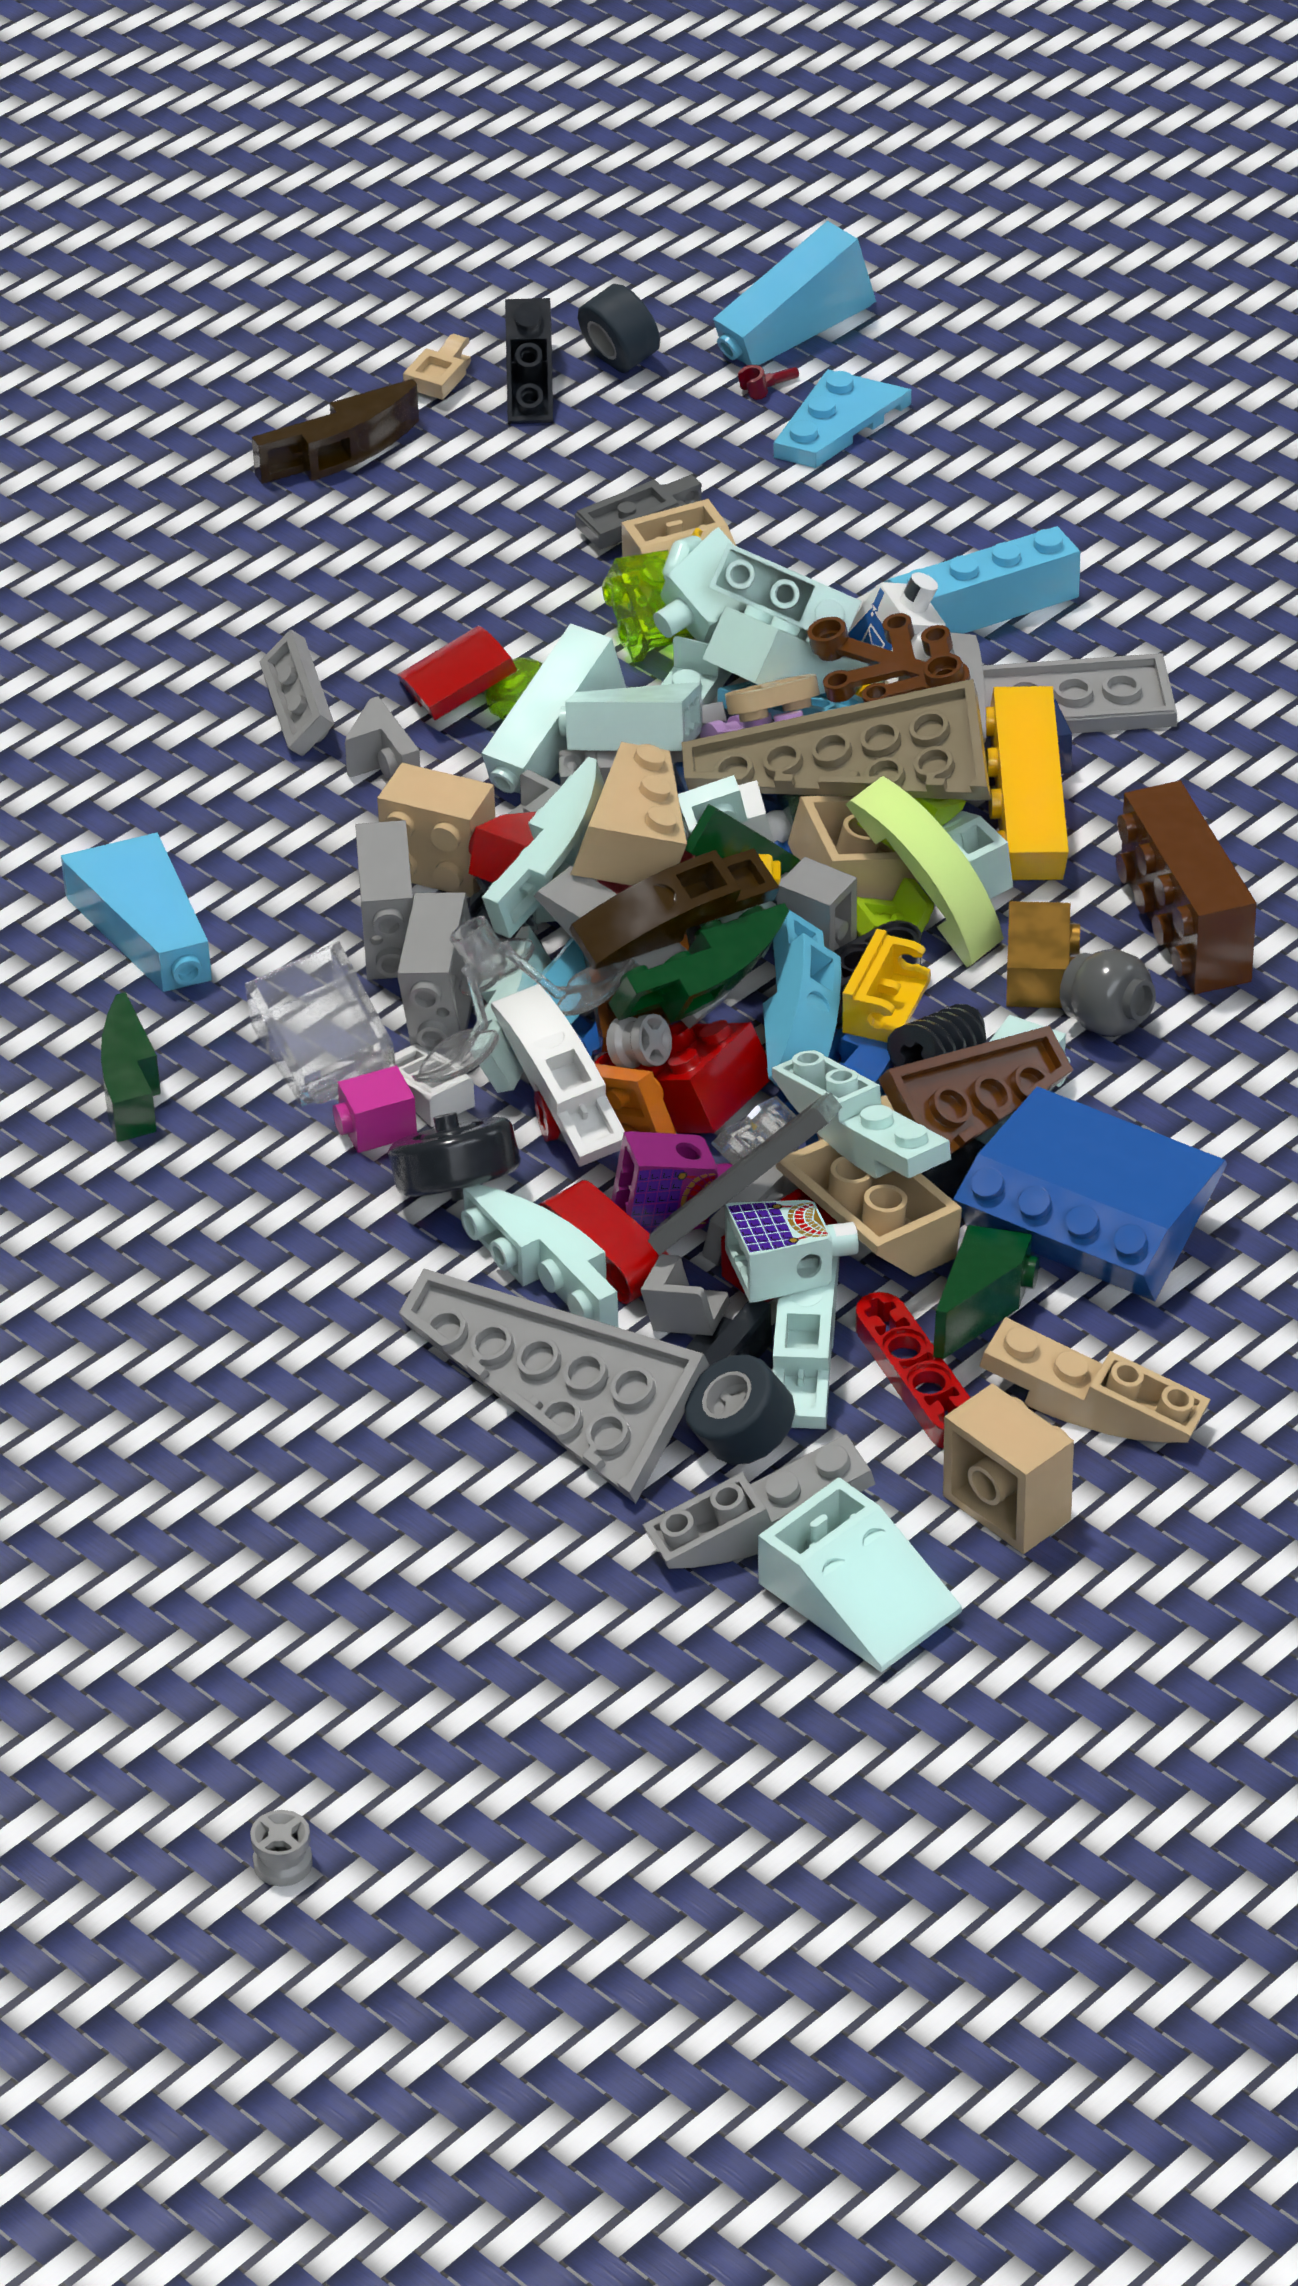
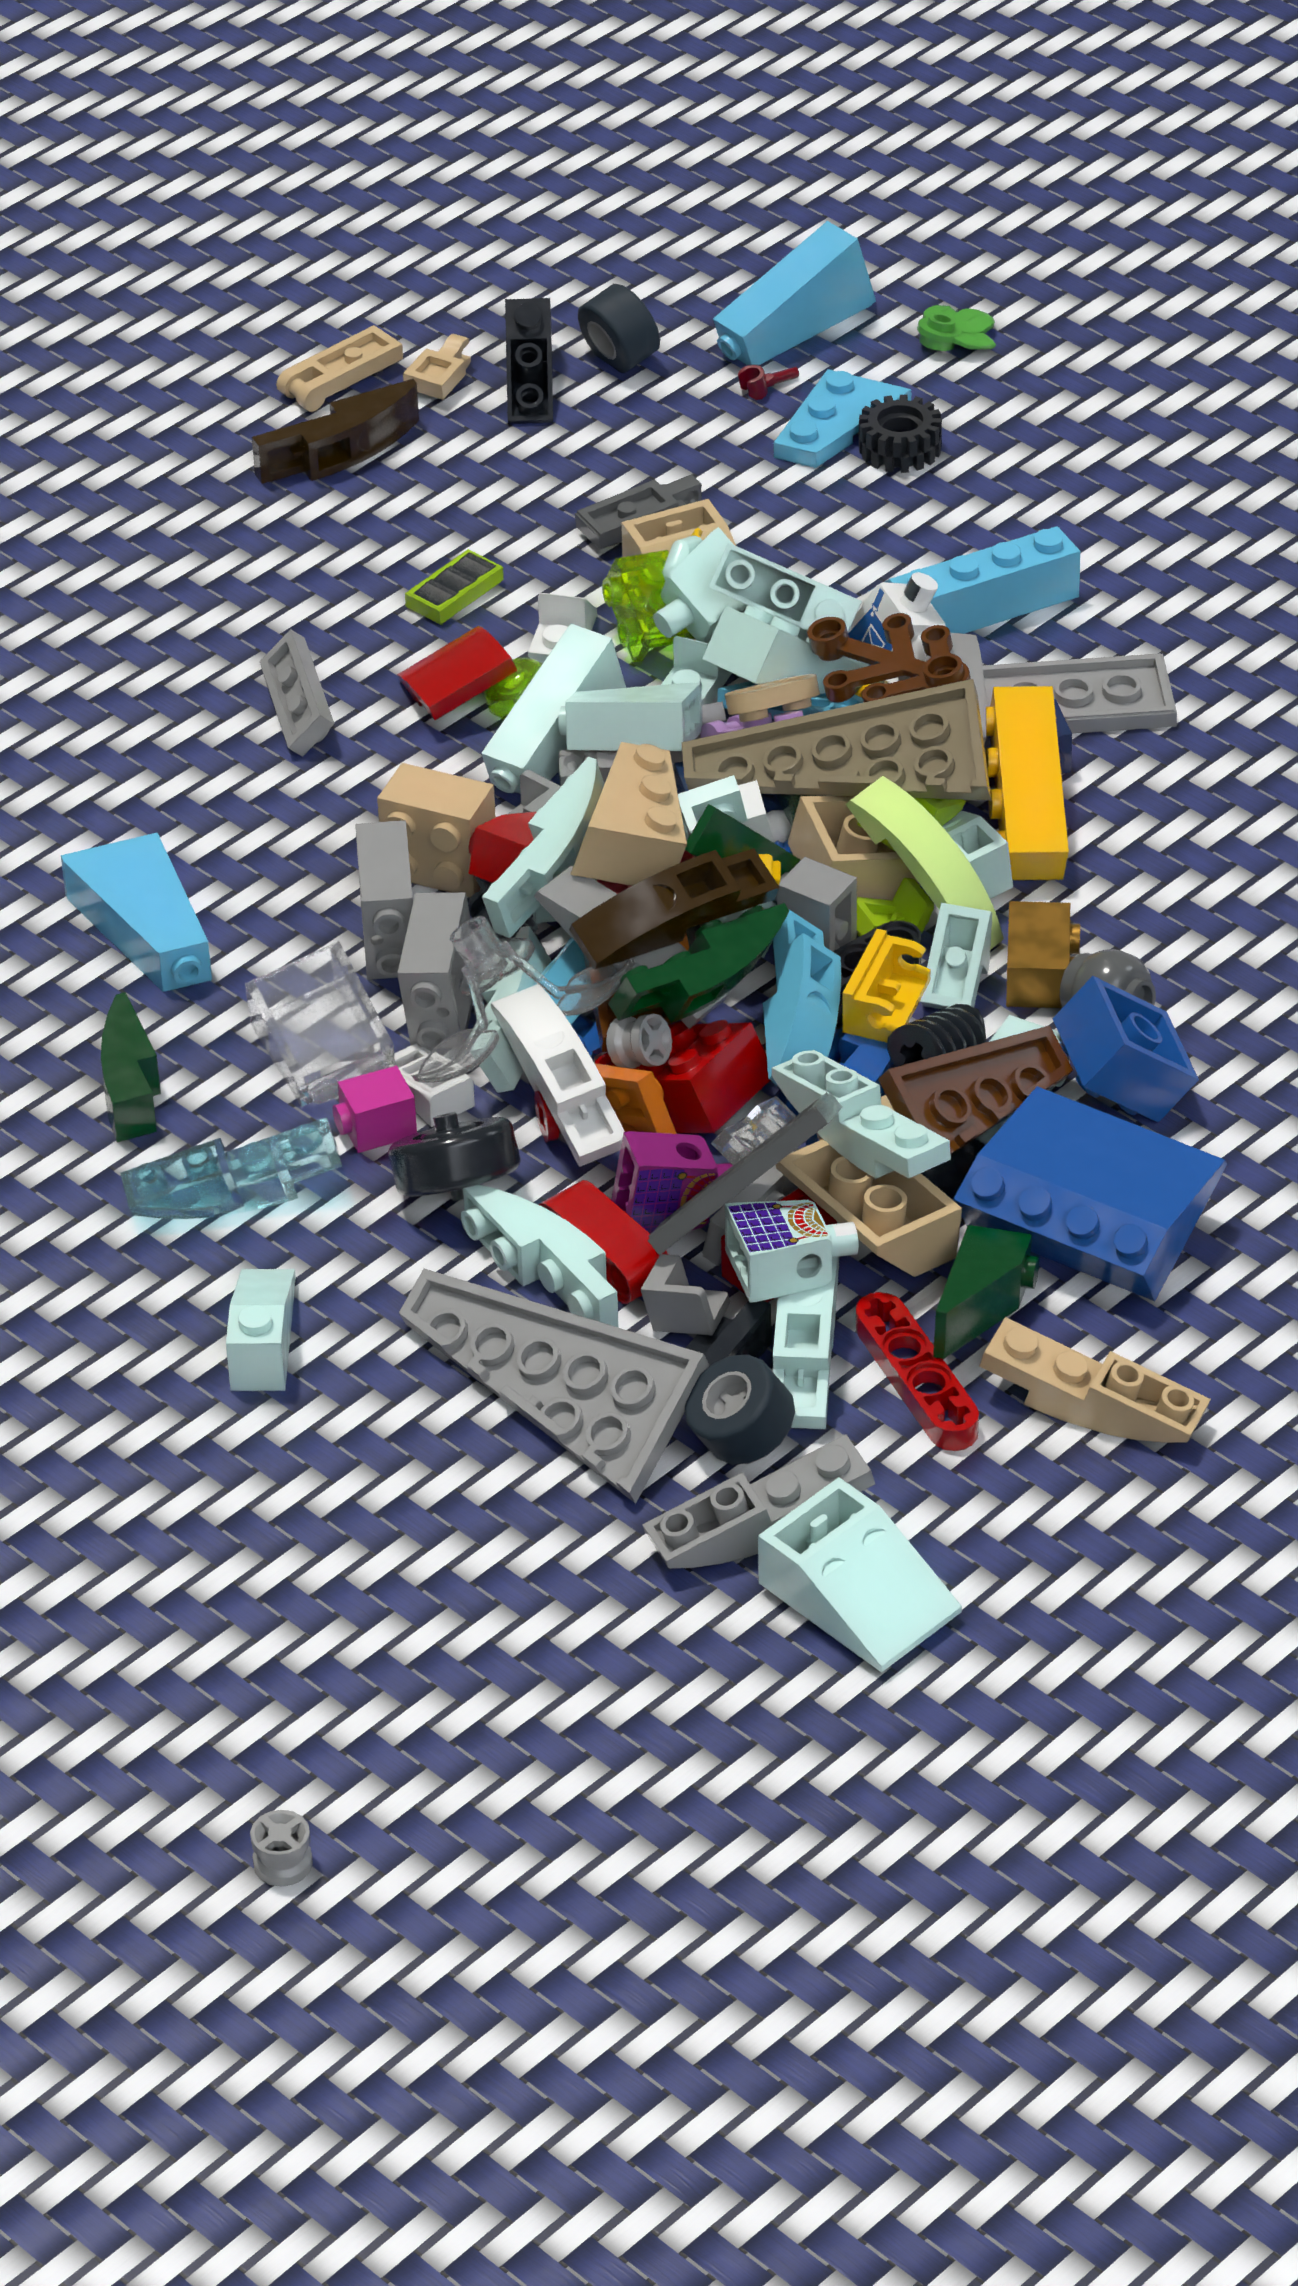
(219, 1183): none -> clear light blue slope
(260, 1329): none -> light aqua slope
(339, 367): none -> tan plate
(378, 742): light grey slope -> none
(454, 586): none -> tile
(555, 616): none -> white slope
(900, 433): none -> black tyre
(945, 327): none -> bright green plate
(958, 956): none -> light aqua slope
(1008, 1468): tan brick -> none
(1124, 1050): none -> blue brick
(1187, 887): reddish brown brick -> none

